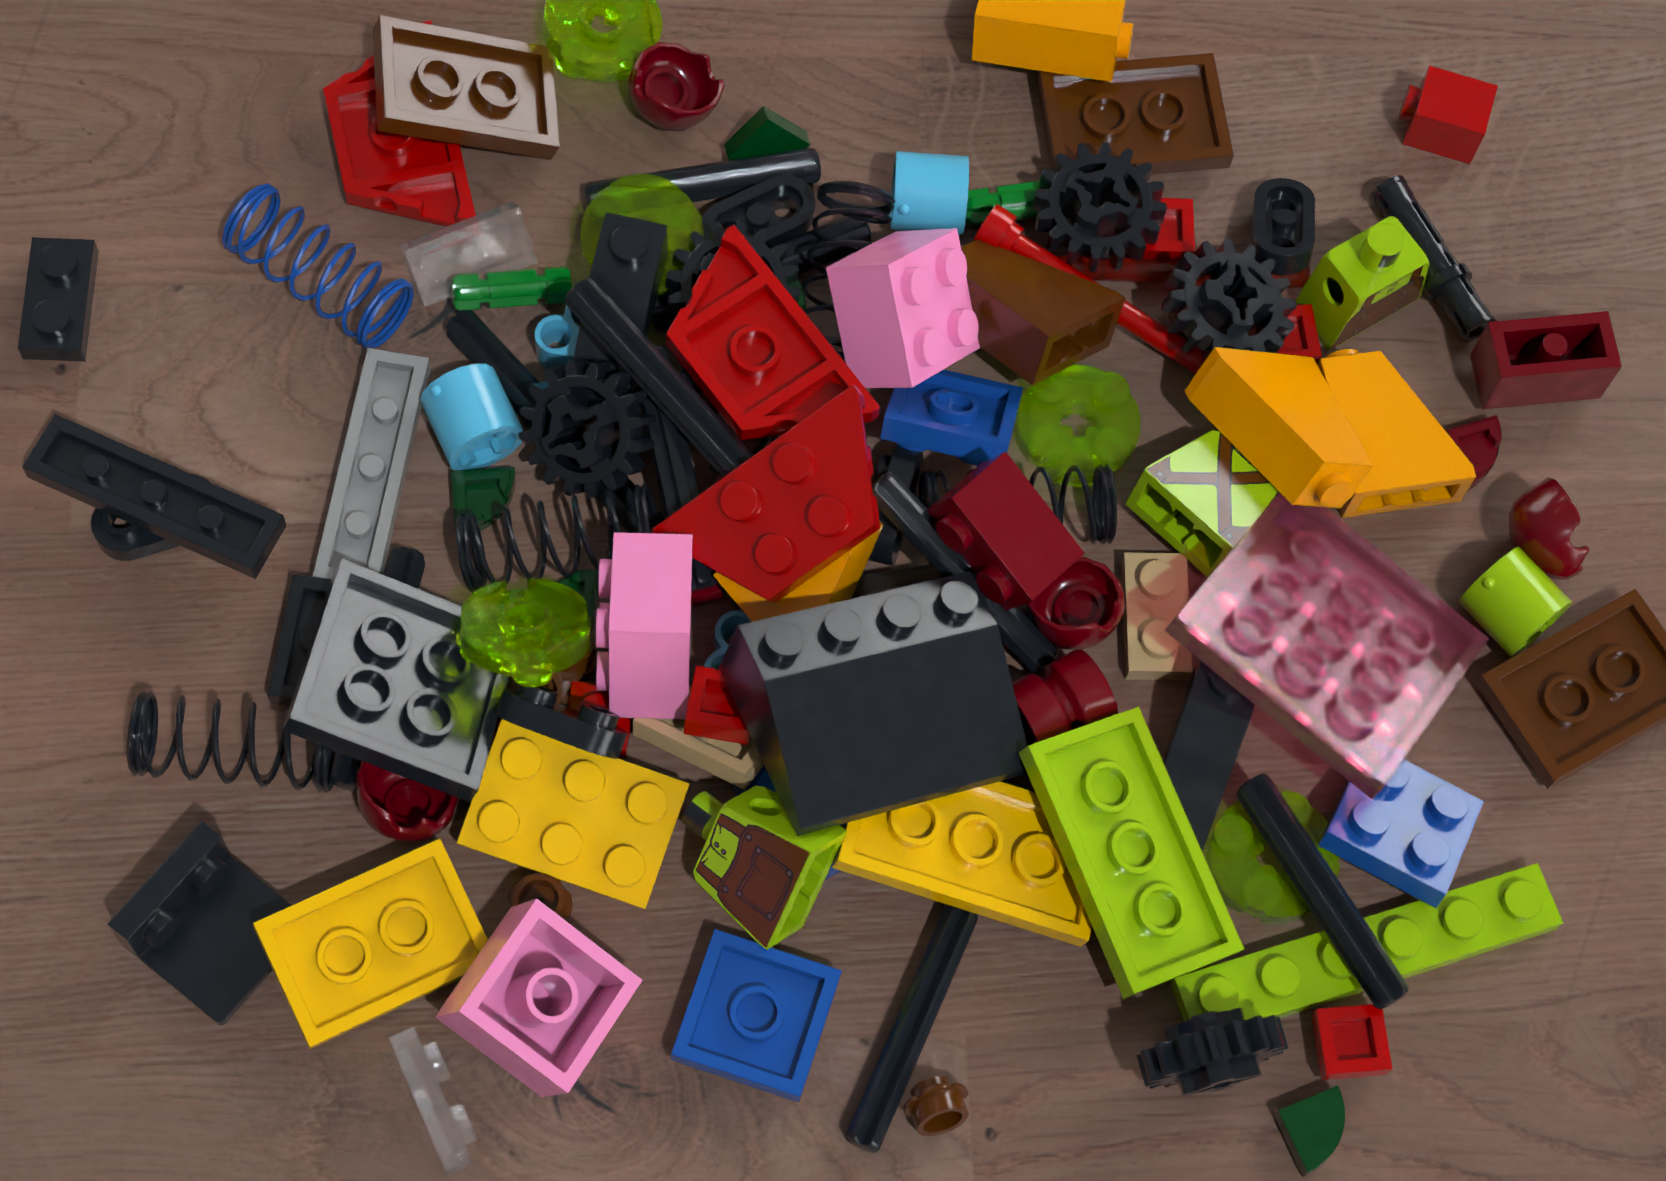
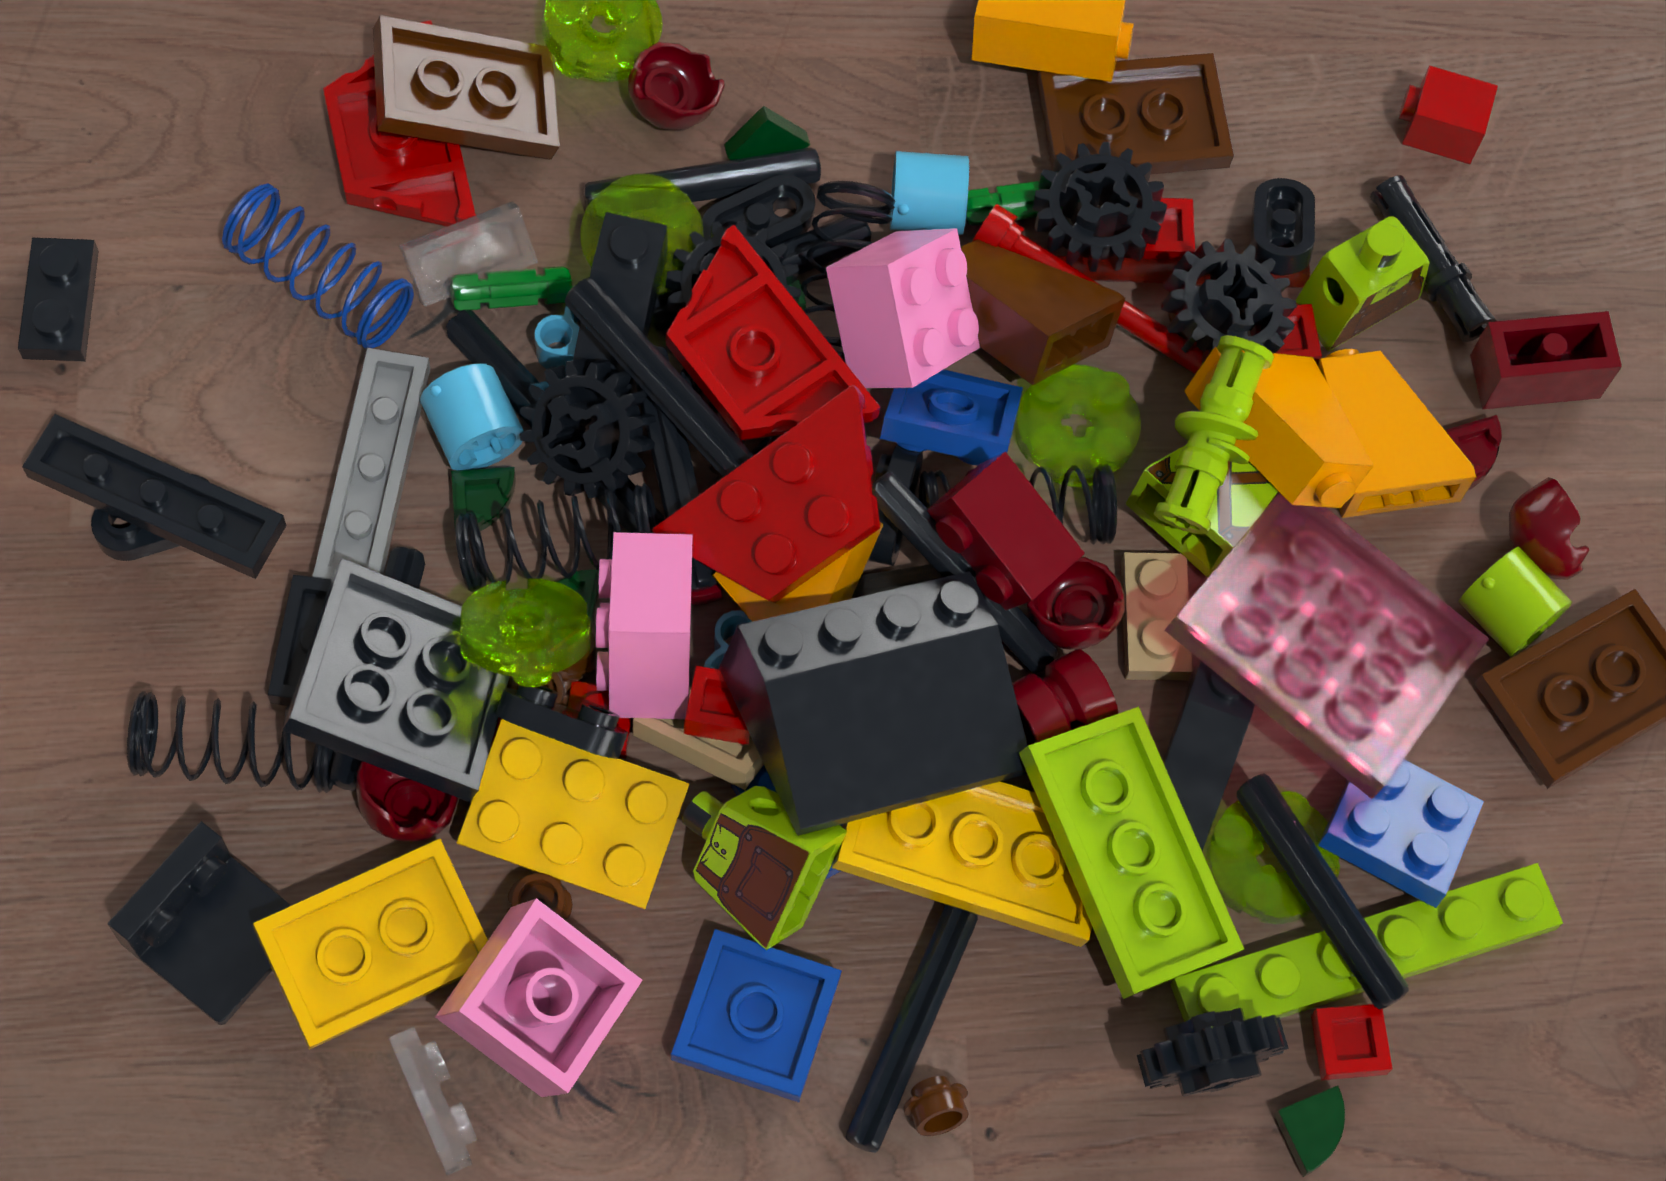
(1213, 434): none -> lime piece

